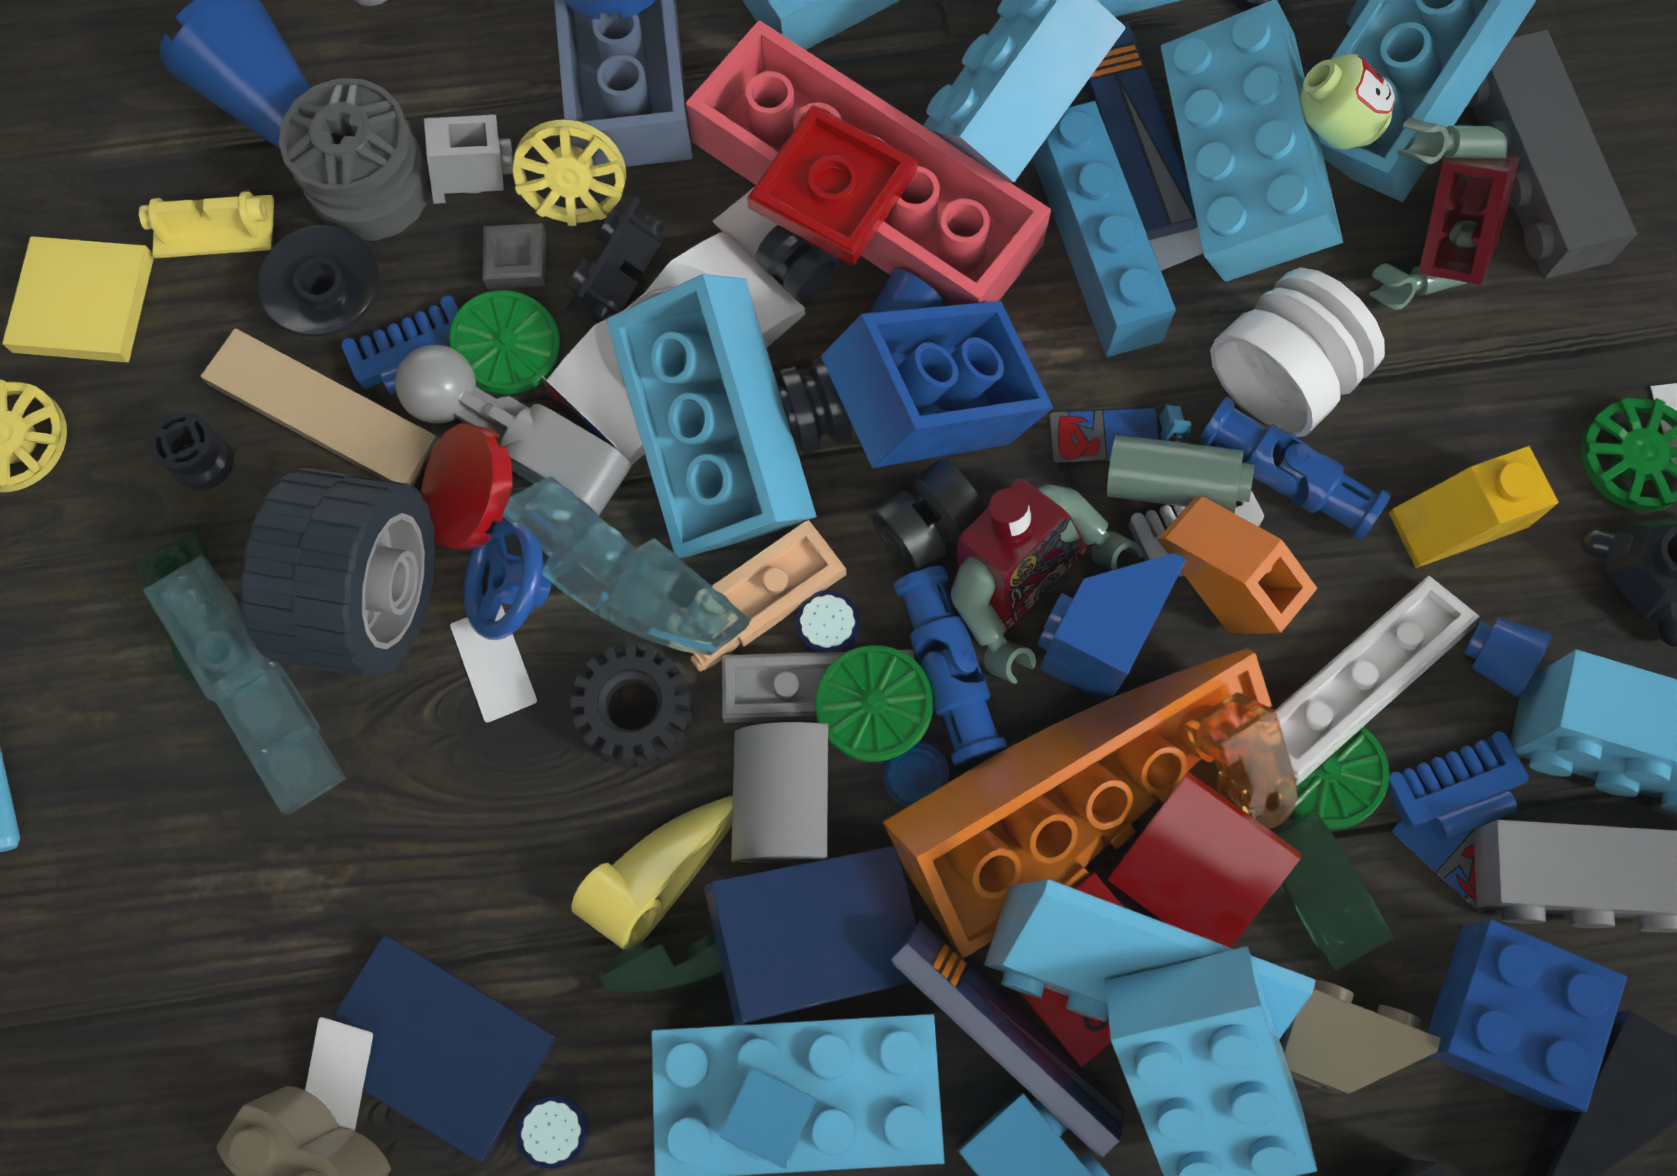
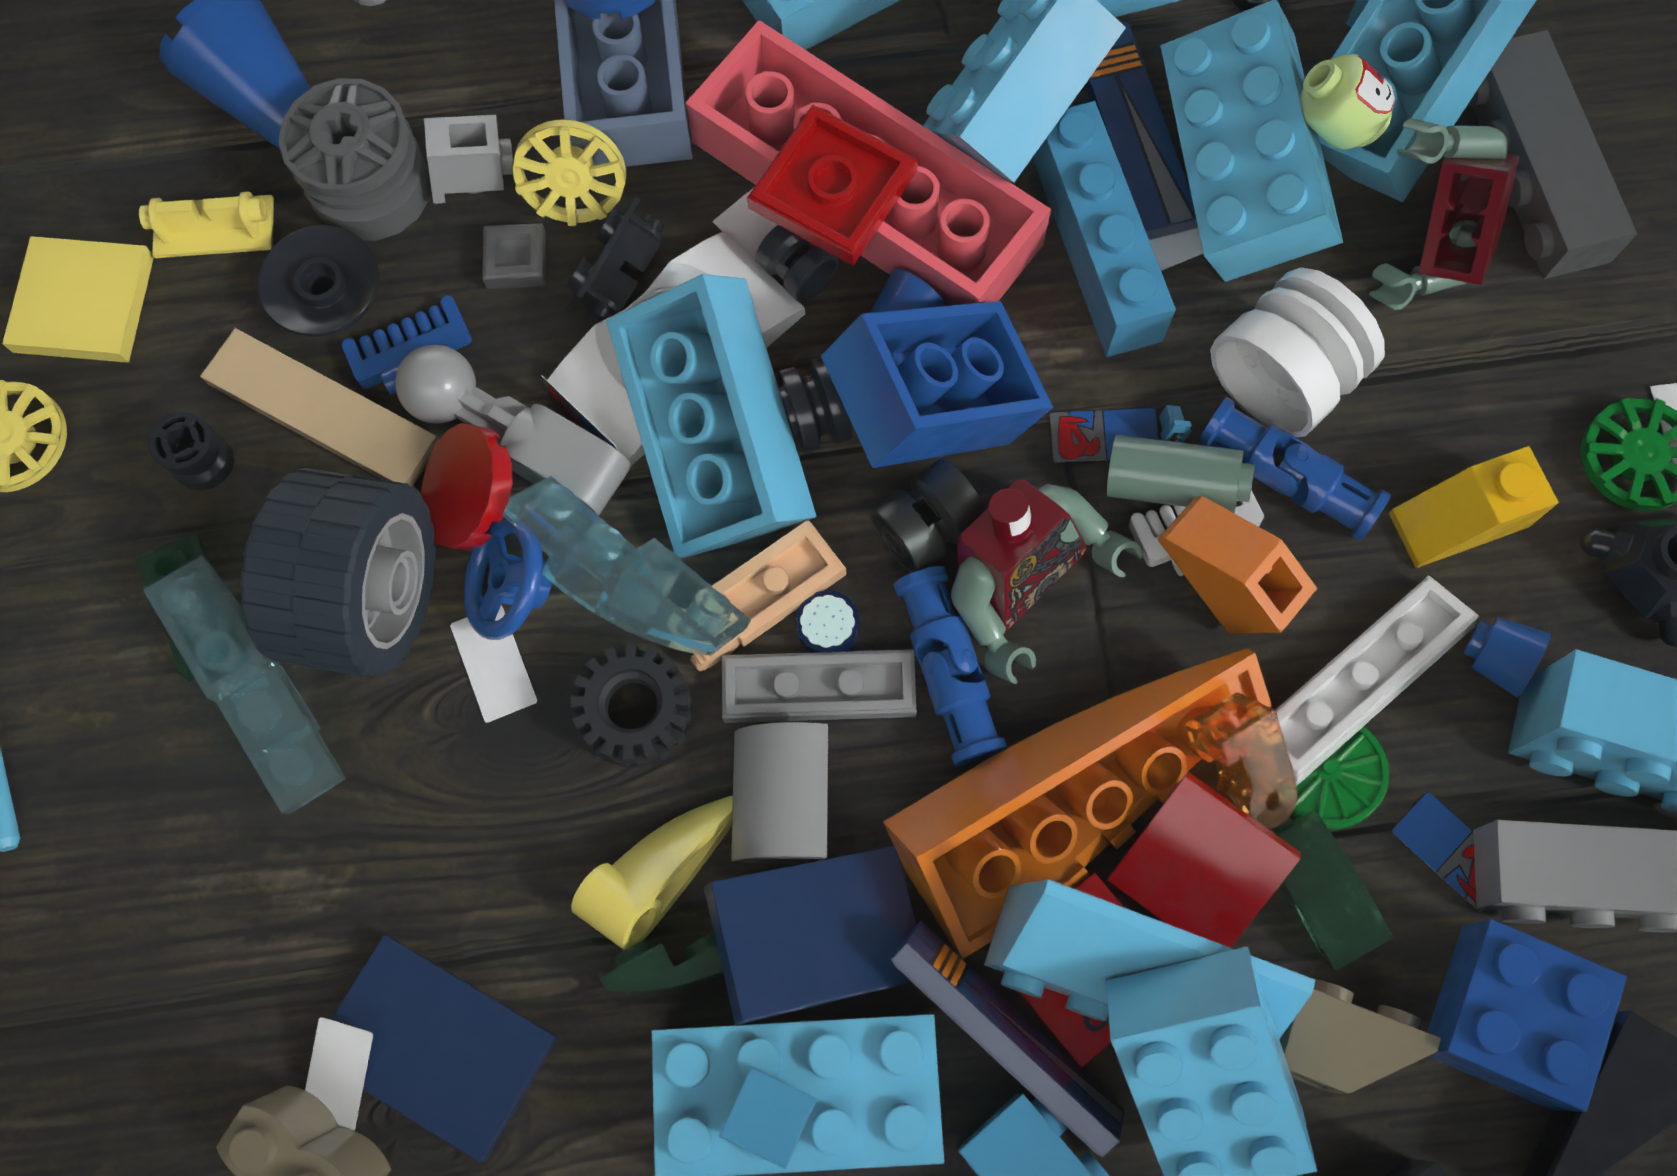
(506, 341): green wheel -> none
(552, 1132): light aqua tile -> none
(874, 703): green wheel -> none
(915, 774): tile -> none
(1103, 628): blue slope -> none
(1465, 803): blue piece -> none

